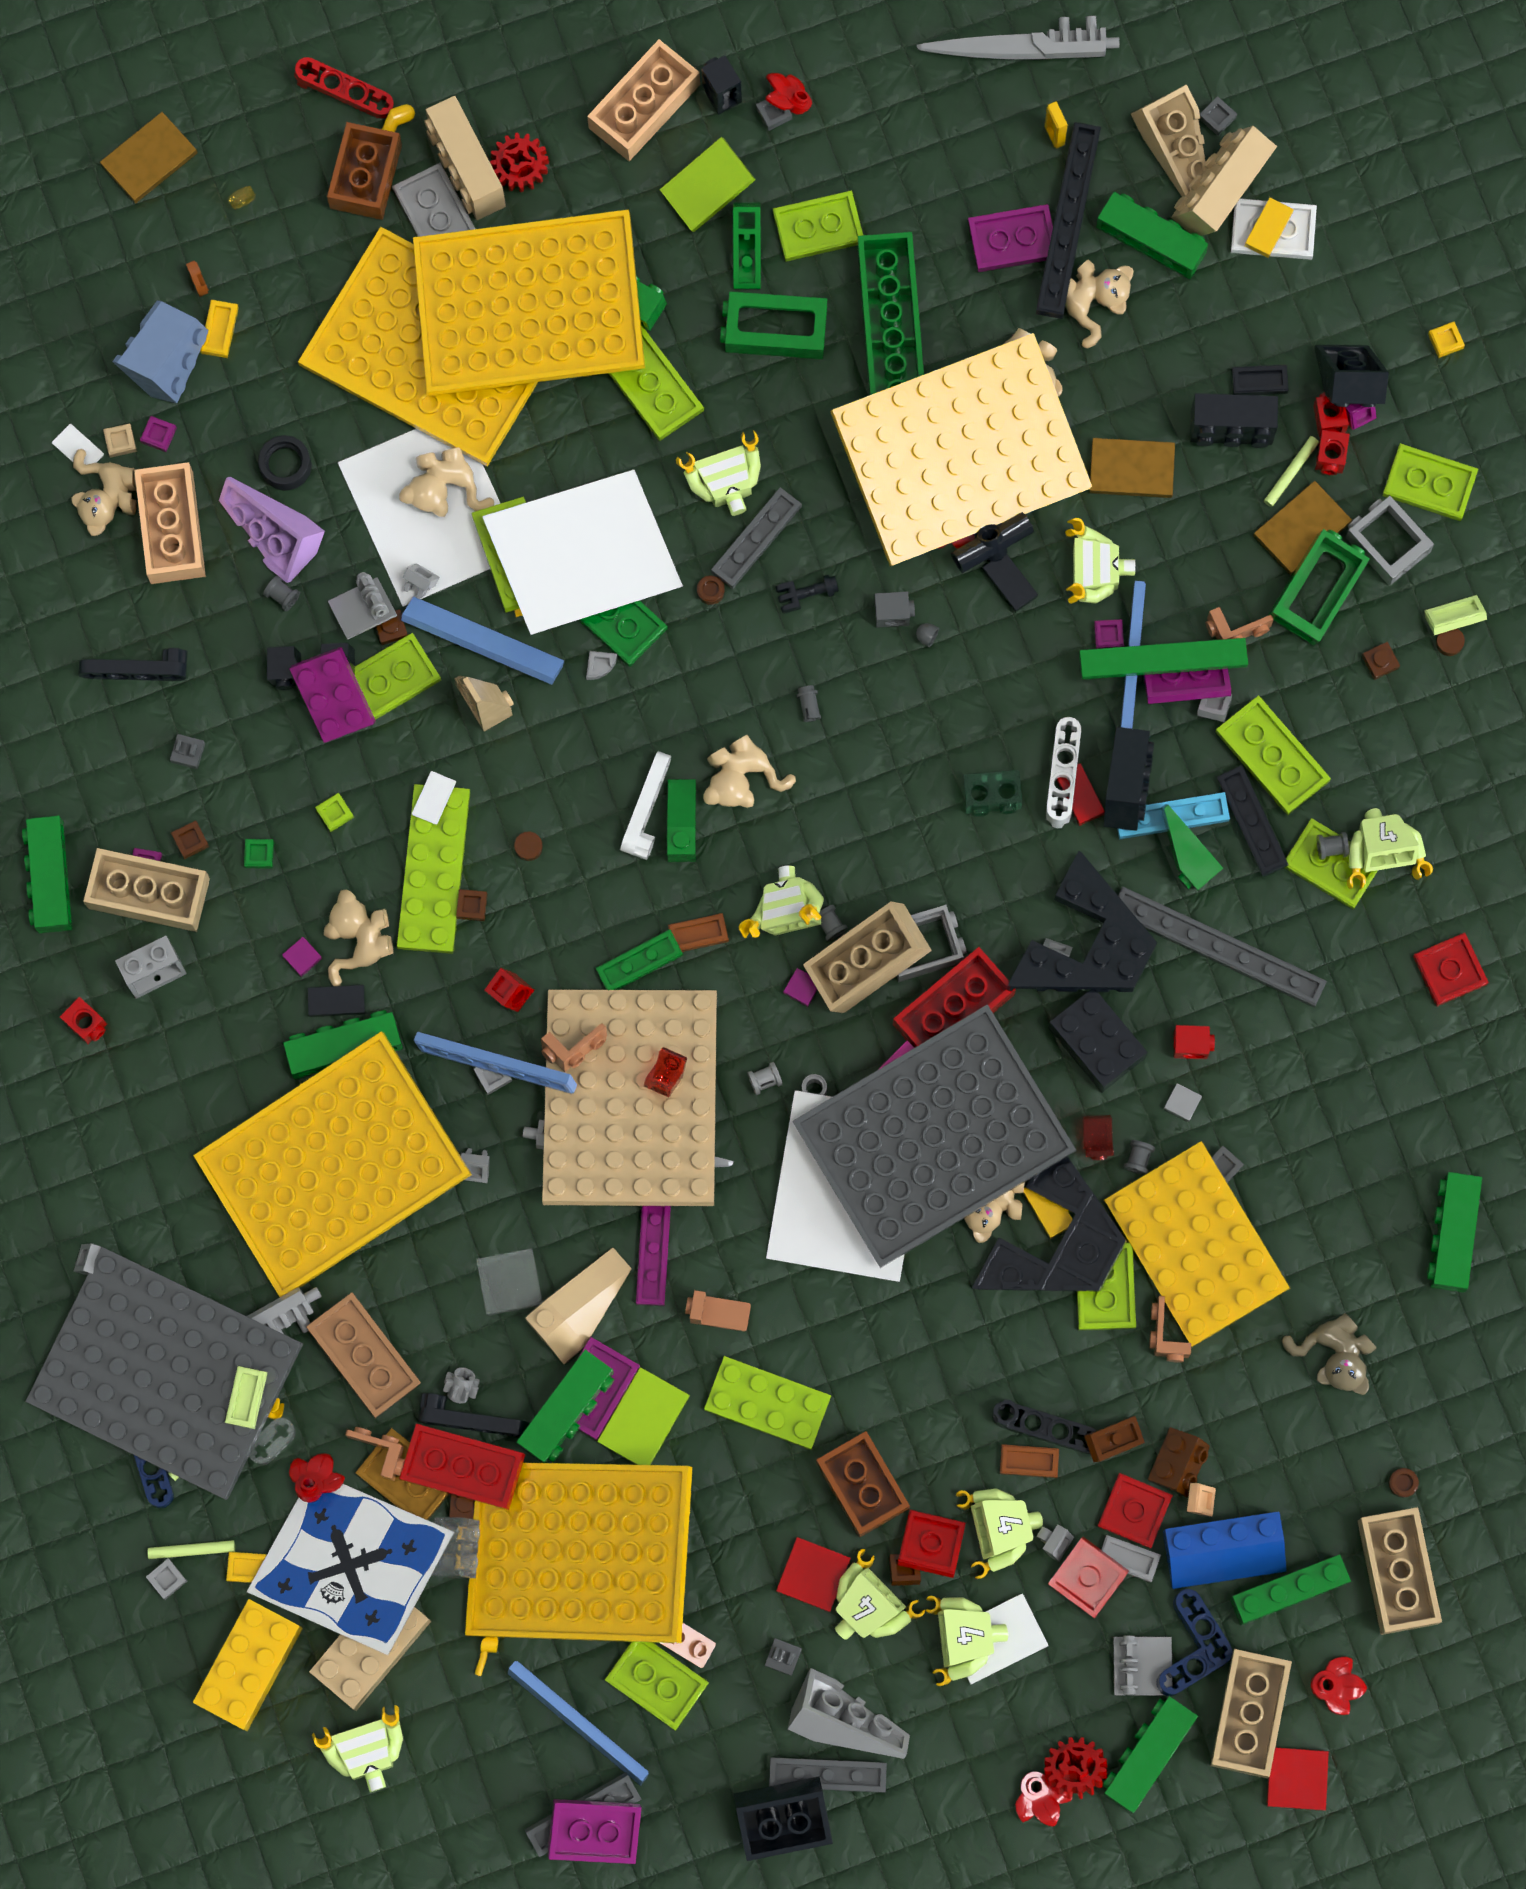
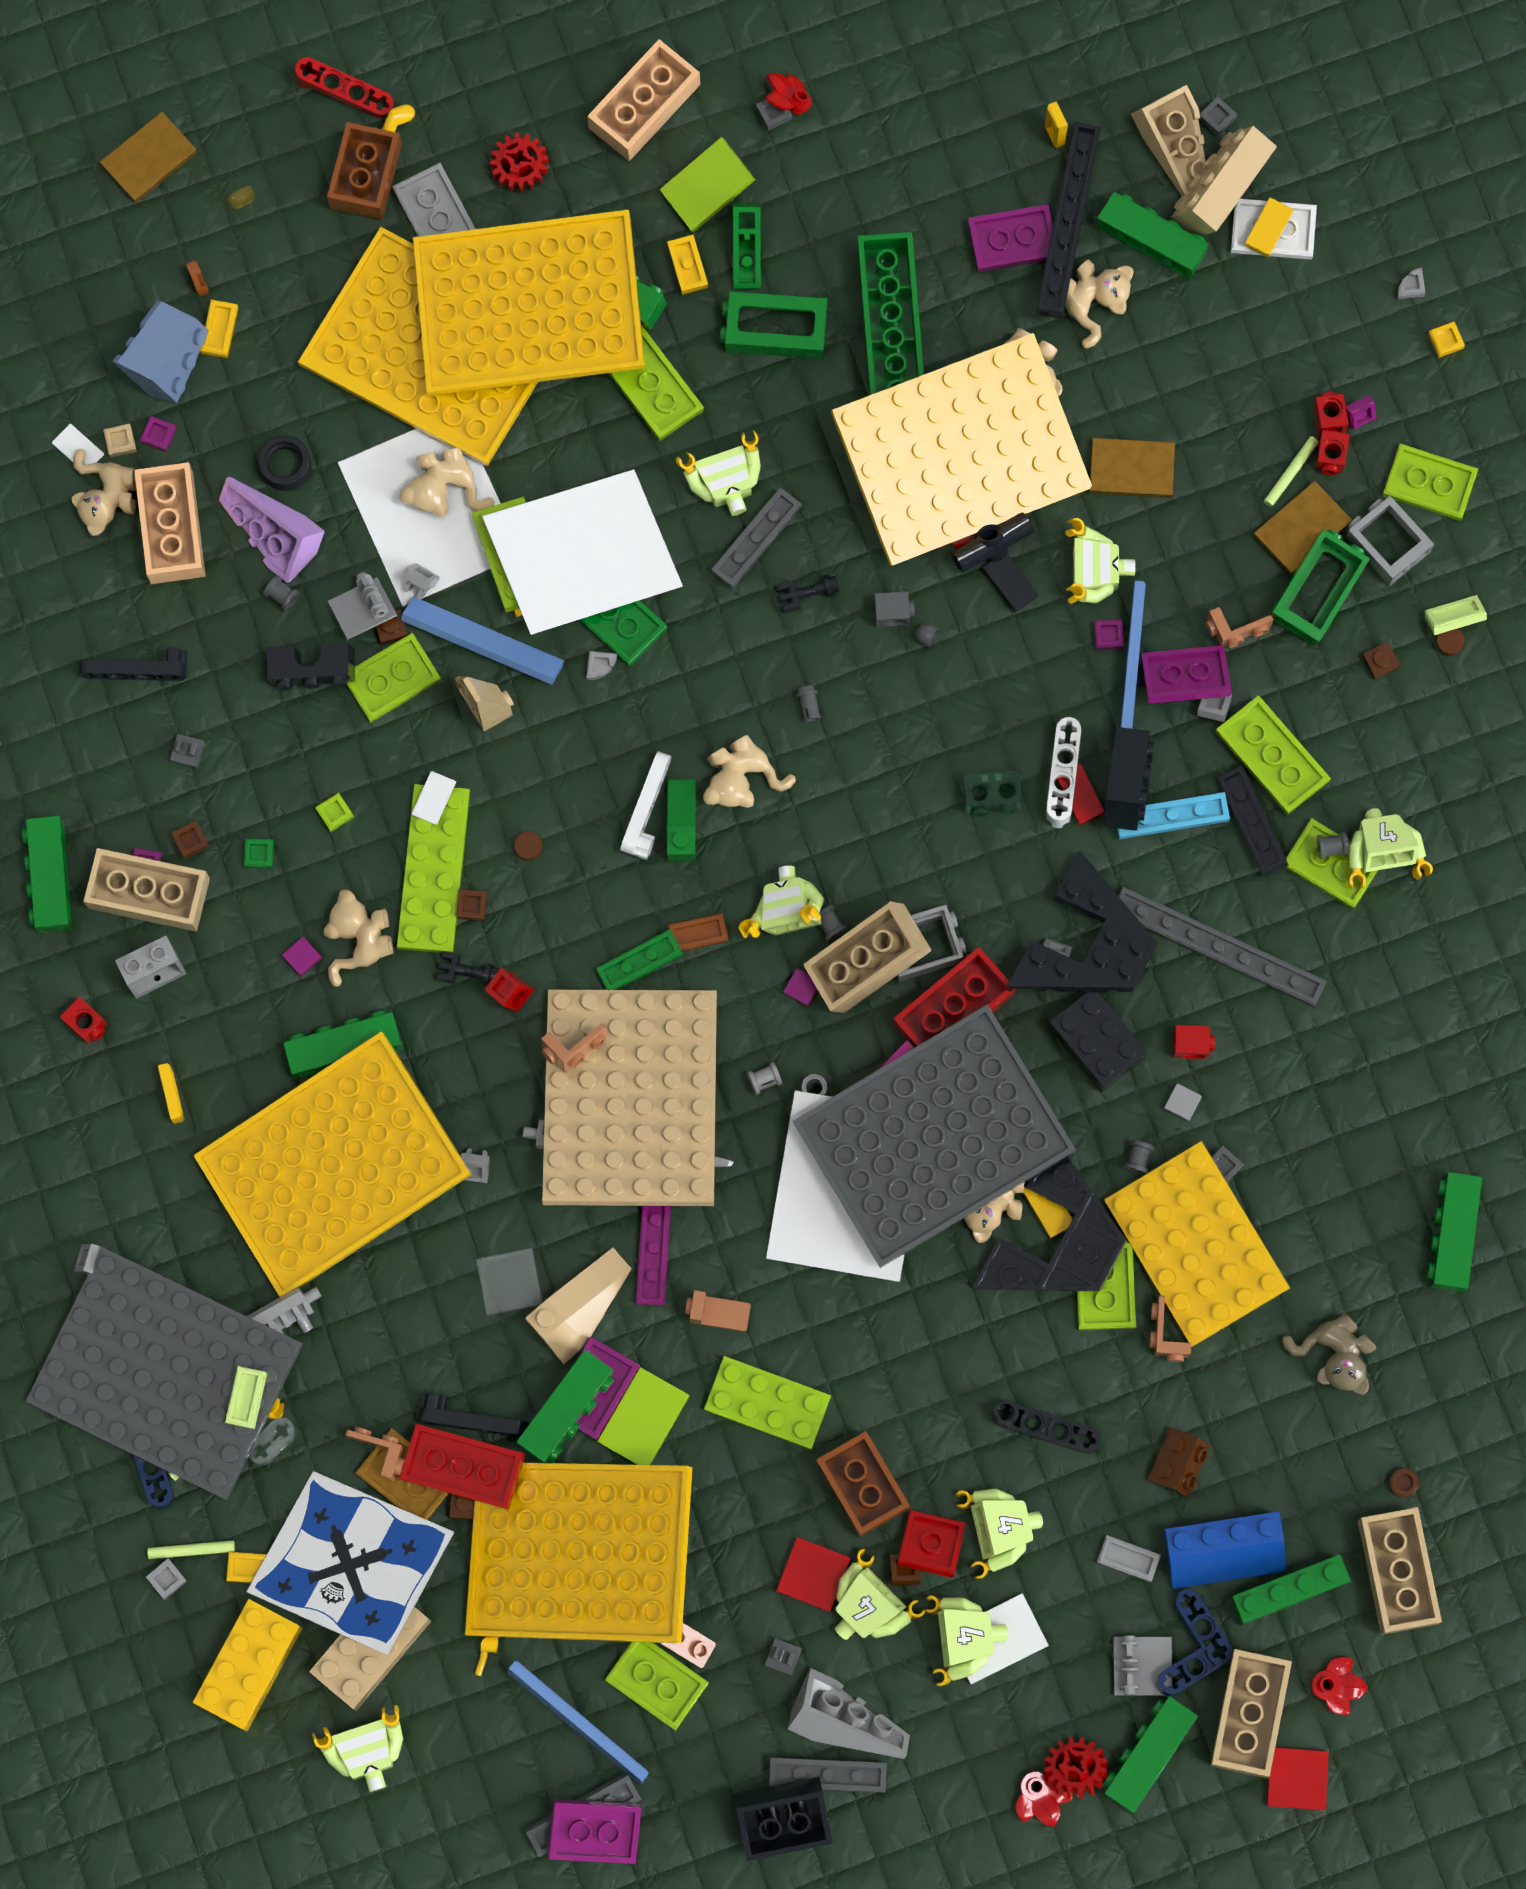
(171, 1093): none -> yellow tile
(315, 1473): red plate -> none
(332, 694): magenta plate -> none
(336, 1001): black tile -> none
(363, 1355): medium nougat plate -> none
(455, 969): none -> black hinge
(460, 1549): clear brick -> none
(461, 1385): light grey gear -> none
(465, 158): tan brick -> none
(490, 1080): light grey plate -> none
(495, 1063): medium blue tile -> none
(666, 1072): clear red bracket -> none
(687, 264): none -> yellow plate
(710, 590): reddish brown tile -> none
(721, 84): black brick -> none
(818, 225): lime tile -> none
(1029, 1461): dark orange tile -> none
(1056, 44): light grey piece -> none
(1056, 1541): light grey tile -> none
(1088, 1577): plate -> none
(1098, 1137): clear red bracket -> none
(1114, 1439): reddish brown plate -> none
(1135, 1511): red tile -> none
(1163, 658): green tile -> none
(1190, 855): green slope -> none
(1201, 1499): light nougat tile -> none
(1234, 420): black brick -> none
(1260, 380): black tile -> none
(1352, 375): black slope -> none
(1412, 285): none -> light grey tile
(1450, 969): red tile -> none

